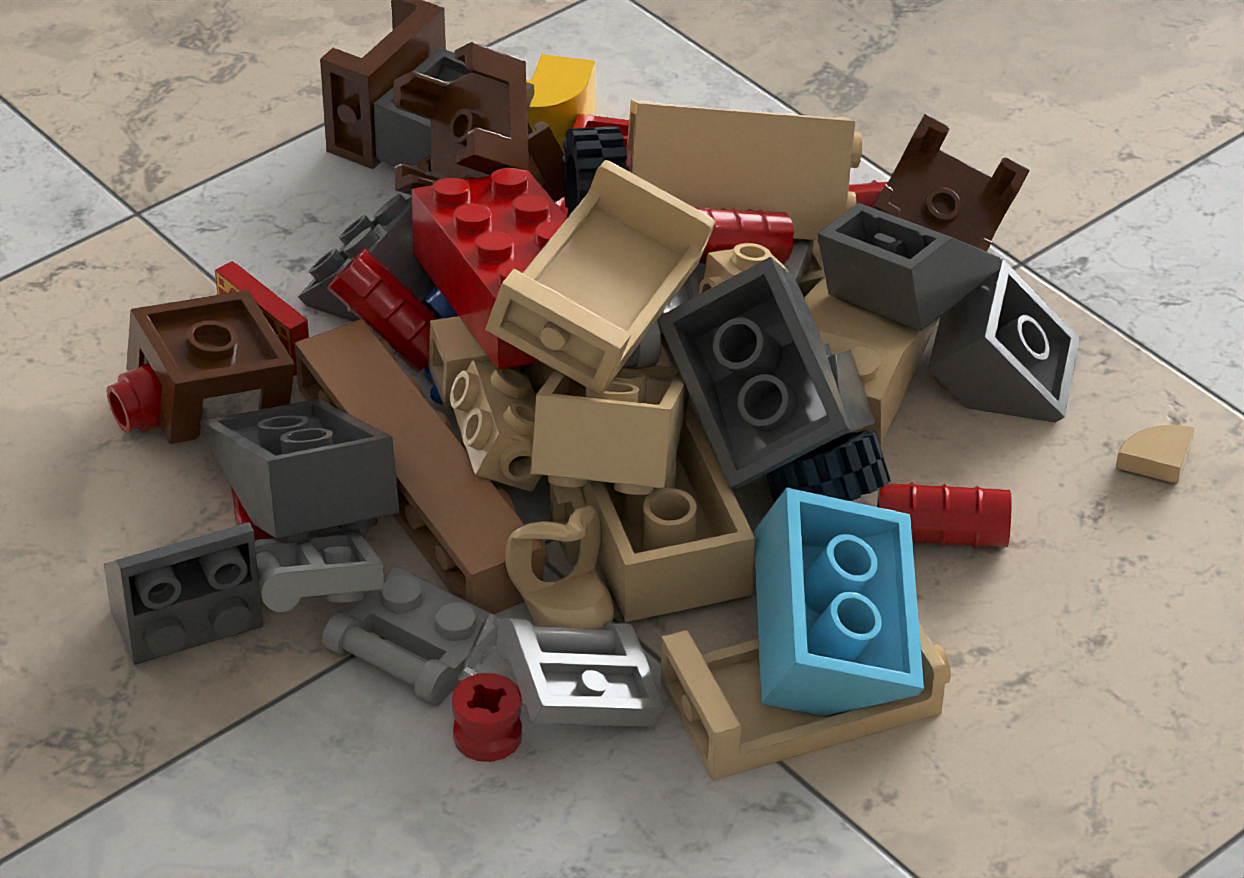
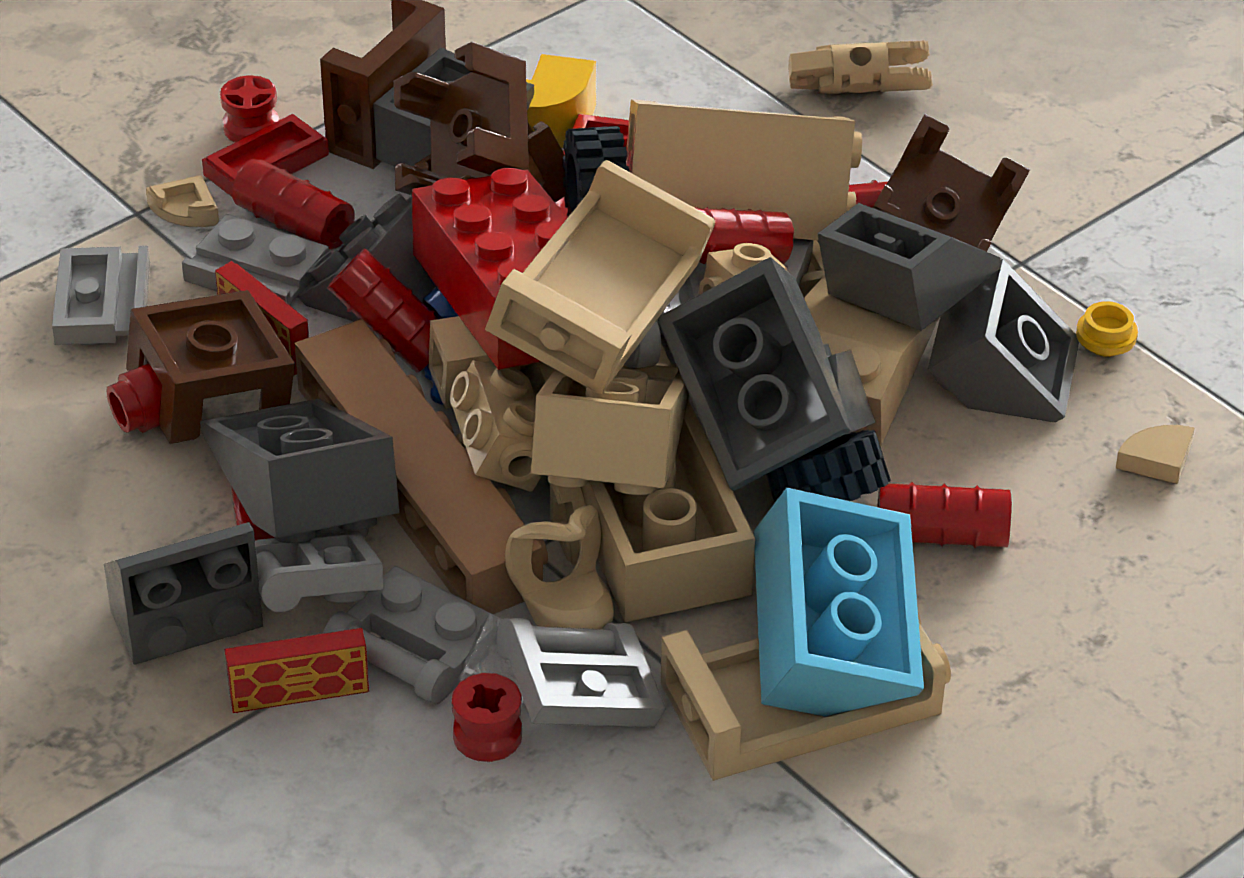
(97, 293): none -> light grey plate
(184, 202): none -> tan tile
(248, 106): none -> red wheel
(269, 255): none -> light grey plate
(283, 144): none -> red tile
(292, 203): none -> red axle
(297, 670): none -> red tile
(861, 68): none -> tan hinge
(1107, 329): none -> yellow plate

